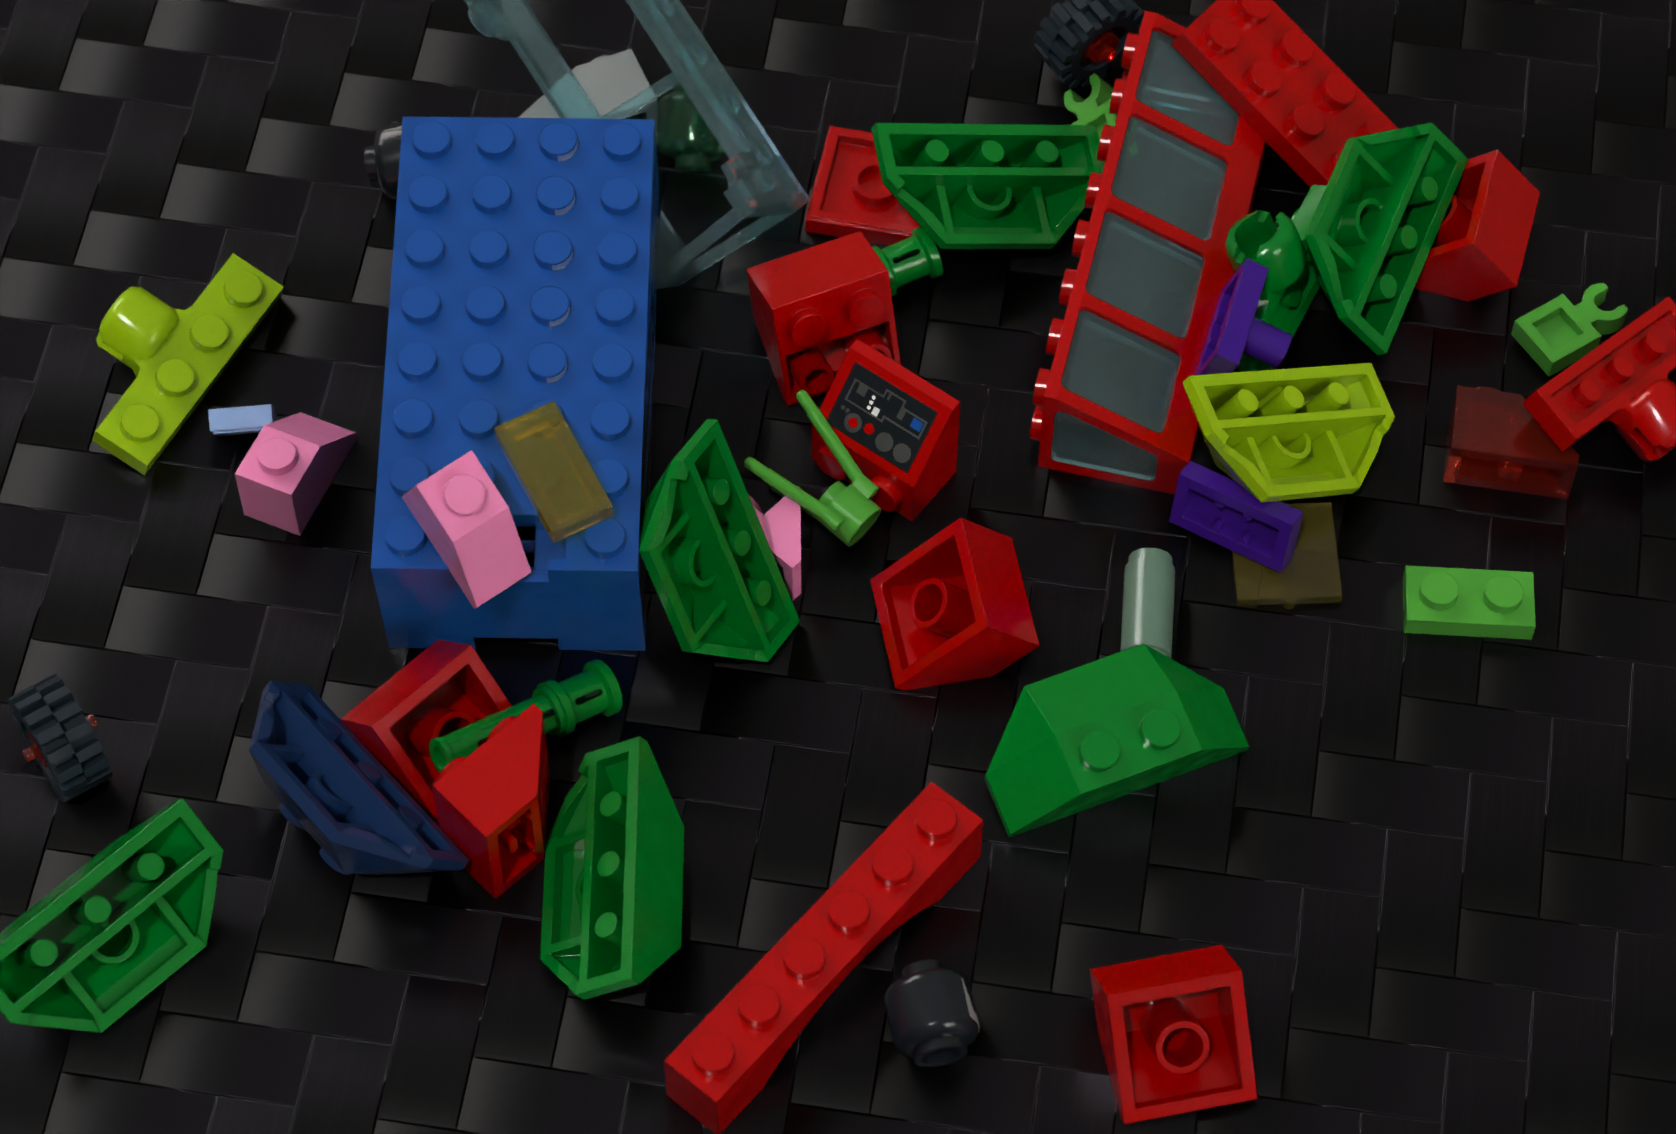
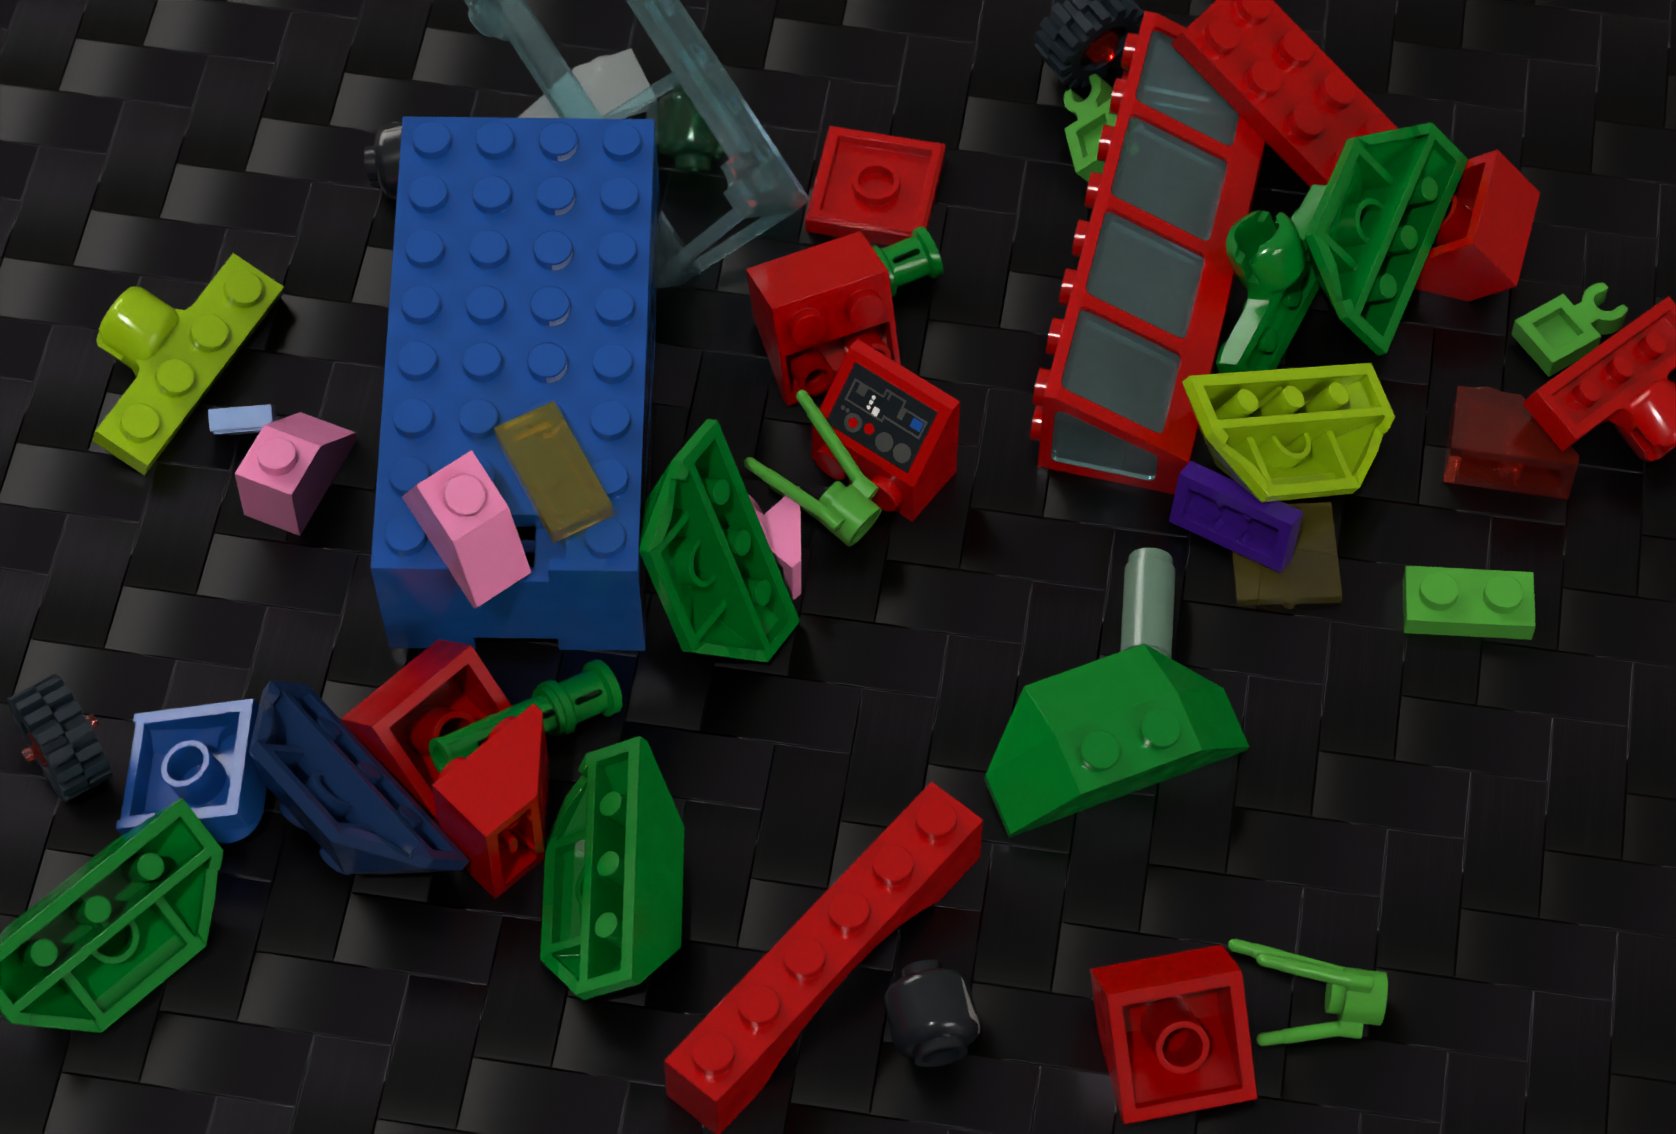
(196, 757): none -> blue slope
(954, 608): red slope -> none
(989, 180): green wedge -> none
(1237, 330): dark purple tile -> none
(1351, 993): none -> bright green plant

